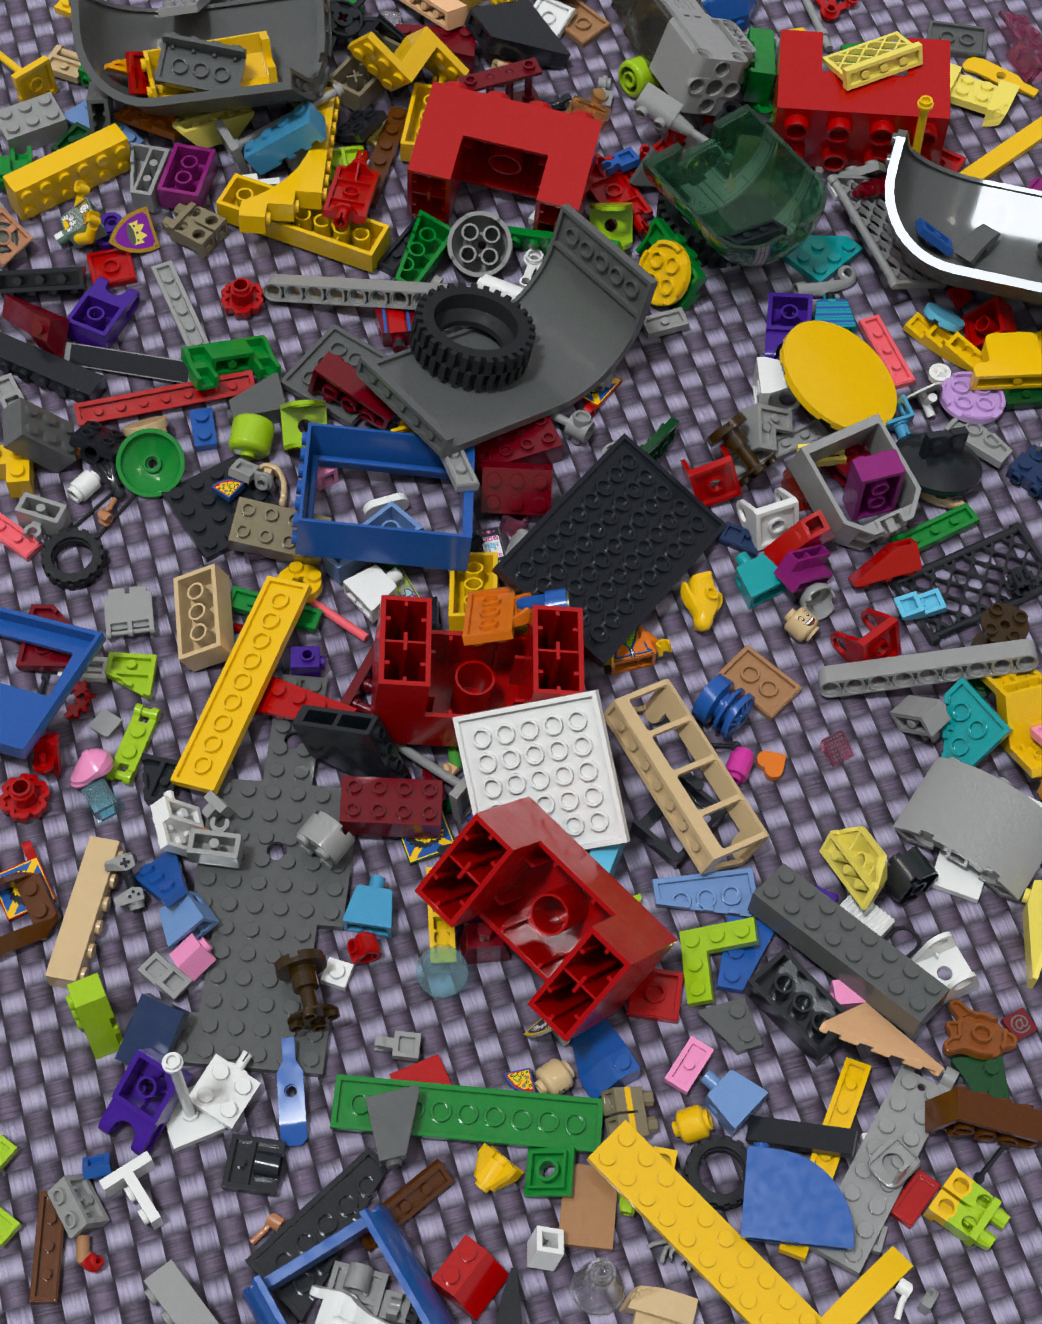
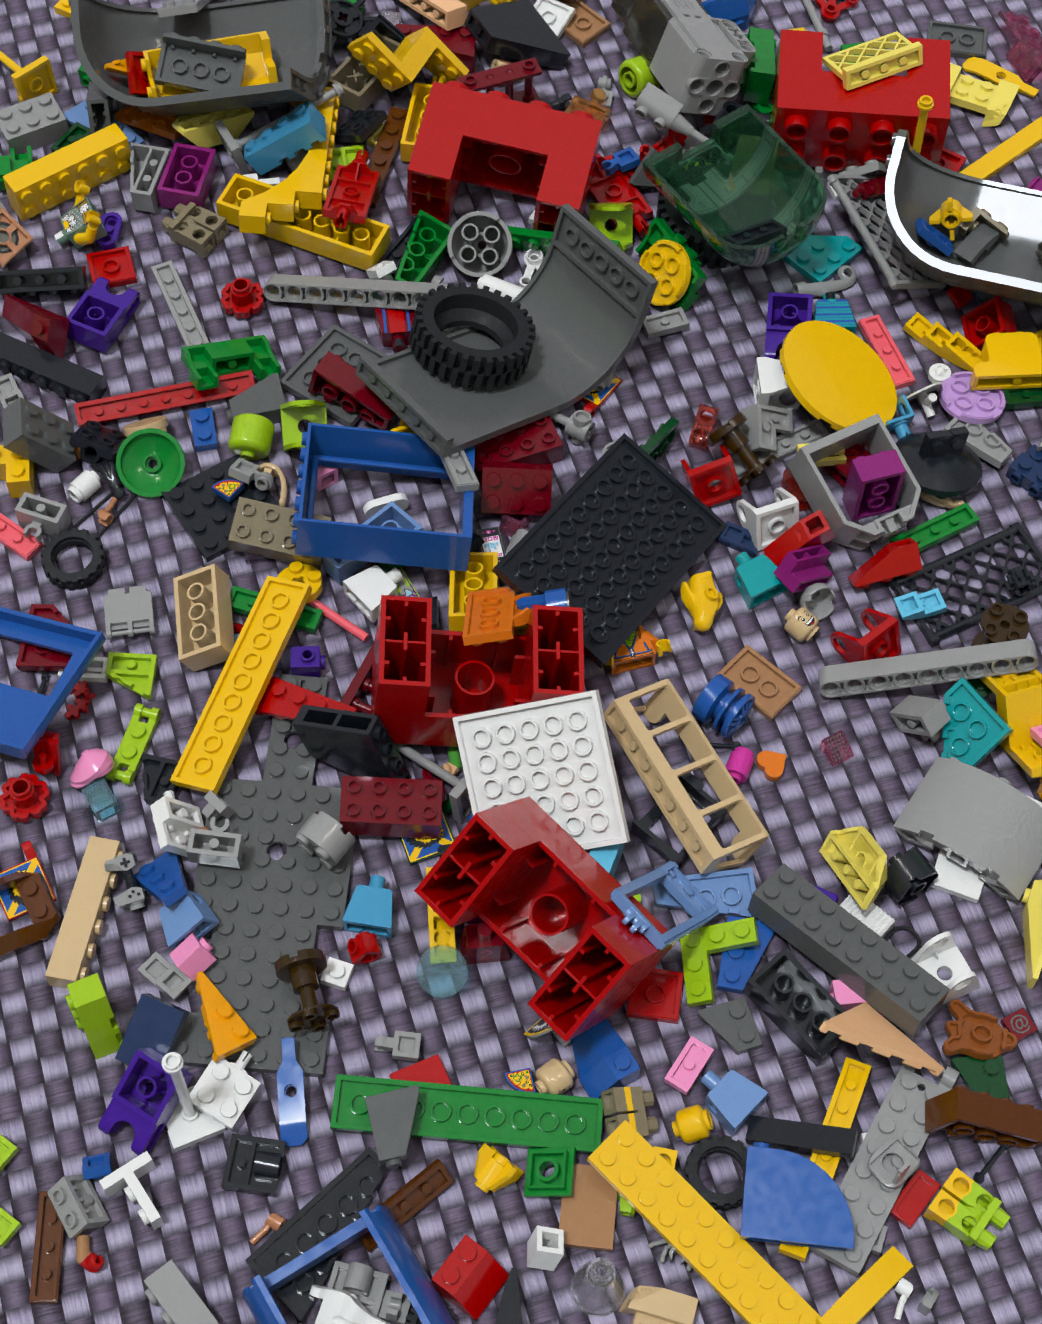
(65, 64): tan plate -> none
(105, 723): light grey piece -> none
(127, 362): black tile -> none
(135, 232): shield -> none
(223, 1023): none -> light orange wing
(382, 271): none -> white bracket
(677, 886): none -> medium blue animal
(703, 426): none -> clear red leg
(945, 317): medium azure tile -> none
(951, 215): none -> yellow brick
(983, 216): none -> dark tan bracket

